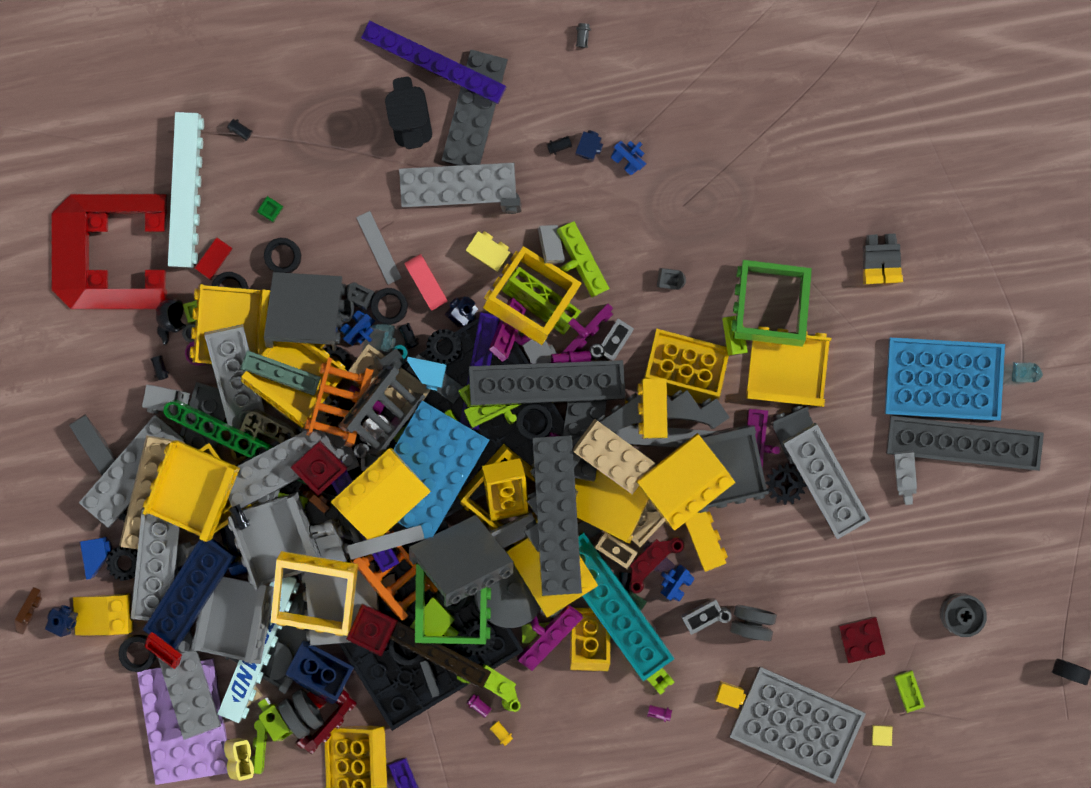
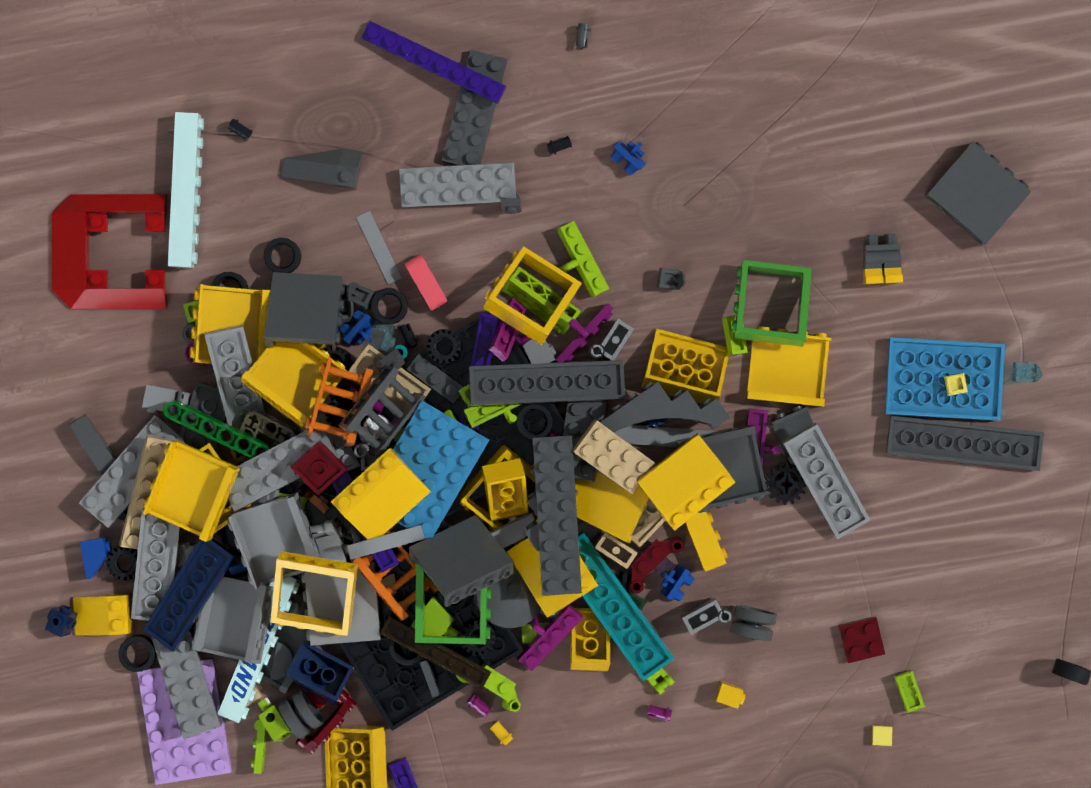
(26, 612): reddish brown wing -> none
(159, 368): black pin -> none
(163, 650): red tile -> none
(168, 318): black hair -> none
(213, 258): red tile -> none
(238, 755): light yellow brick -> none
(239, 517): black pin -> none
(270, 209): green tile -> none
(280, 373): sand green tile -> none
(329, 168): none -> dark grey wedge
(371, 629): dark red tile -> none
(408, 114): black piece -> none
(428, 372): medium azure slope -> none
(461, 311): dark blue brick -> none
(488, 251): light yellow brick -> none
(551, 244): light grey tile -> none
(584, 356): magenta pin -> none
(589, 145): dark blue brick -> none
(653, 408): yellow brick -> none
(797, 725): light grey plate -> none
(905, 475): light grey hinge -> none
(955, 384): none -> light yellow tile
(974, 617): dark grey wheel -> none
(978, 193): none -> dark grey panel

